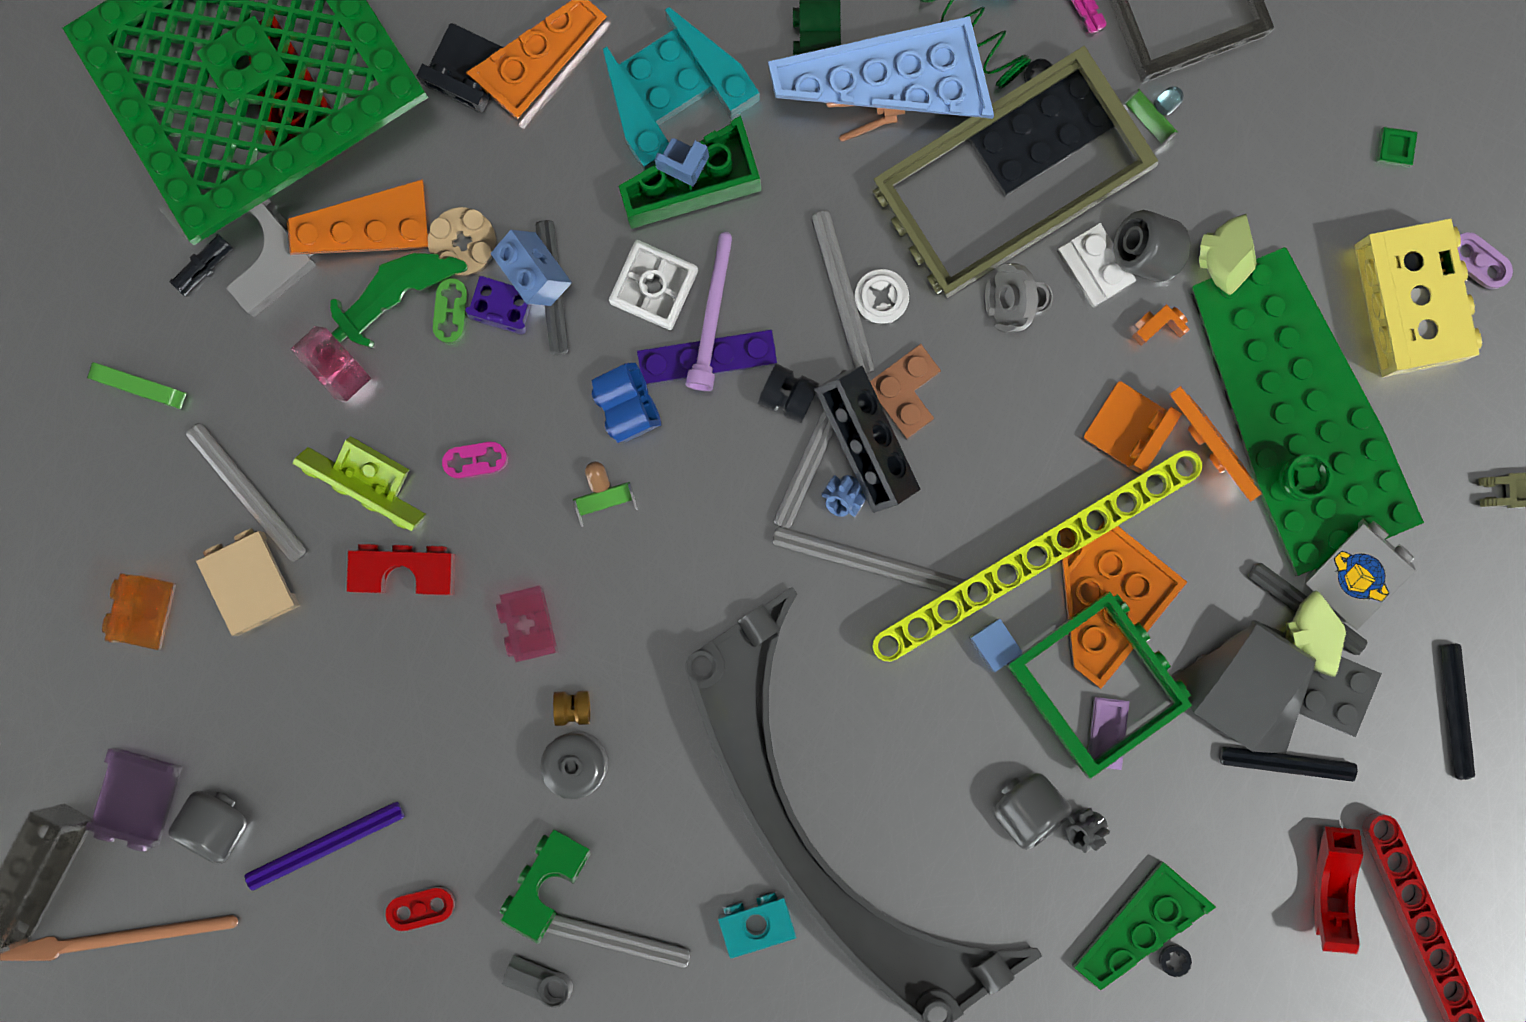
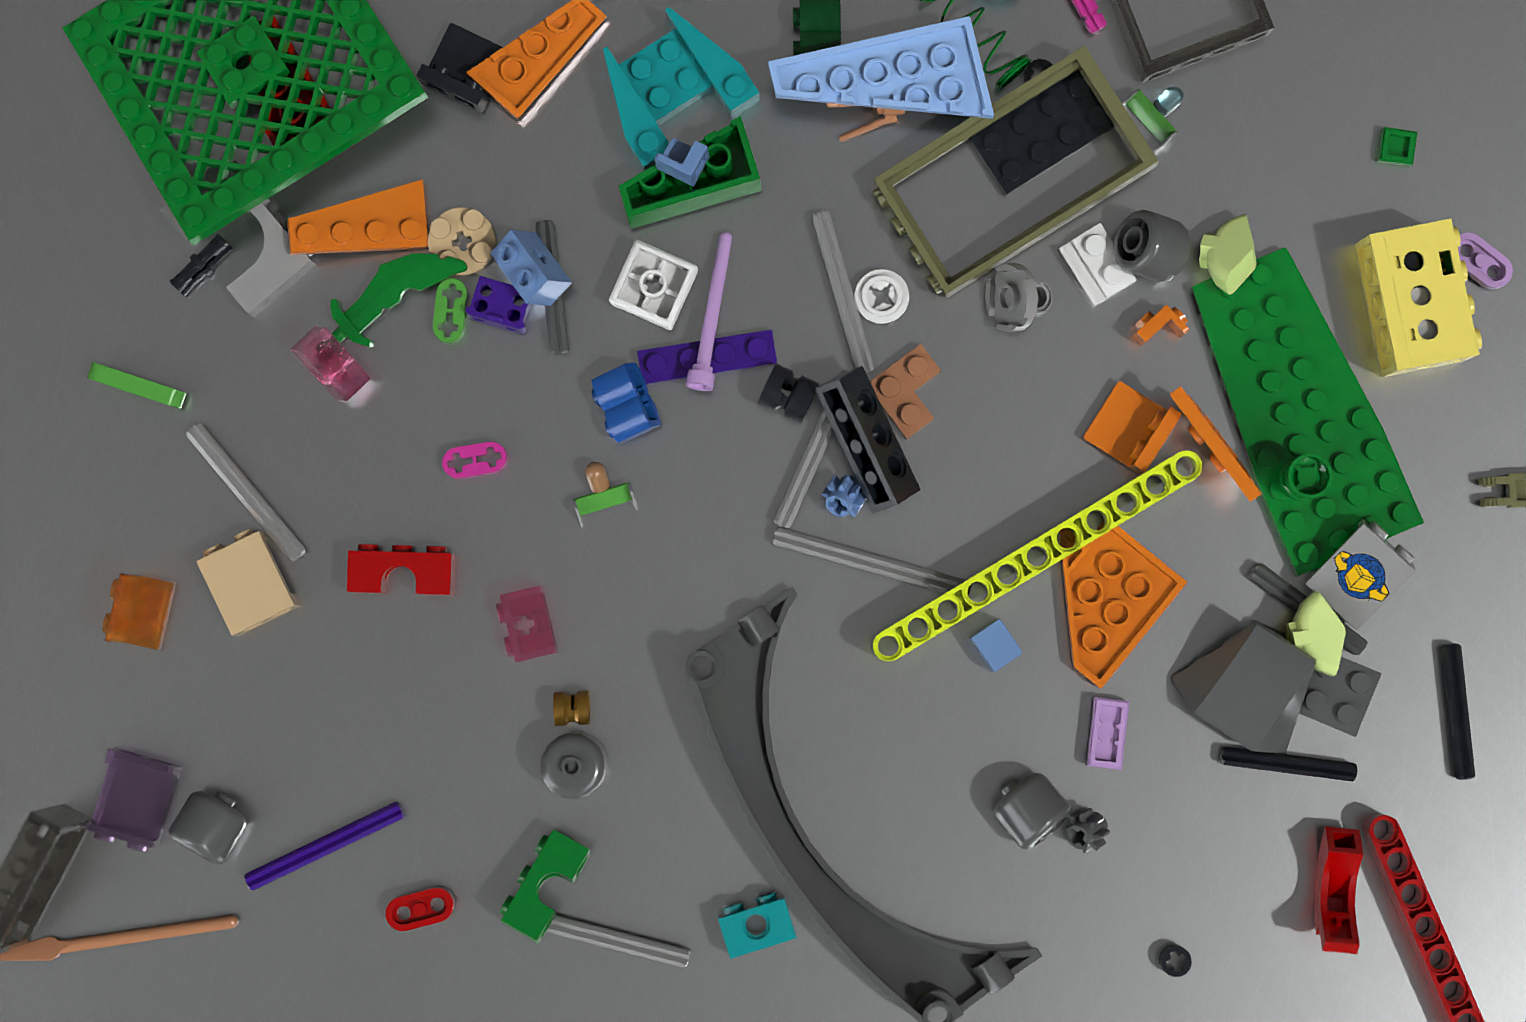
(365, 477): lime bracket -> none
(534, 980): dark grey piece -> none
(1142, 926): green wing -> none
(1155, 663): green window -> none

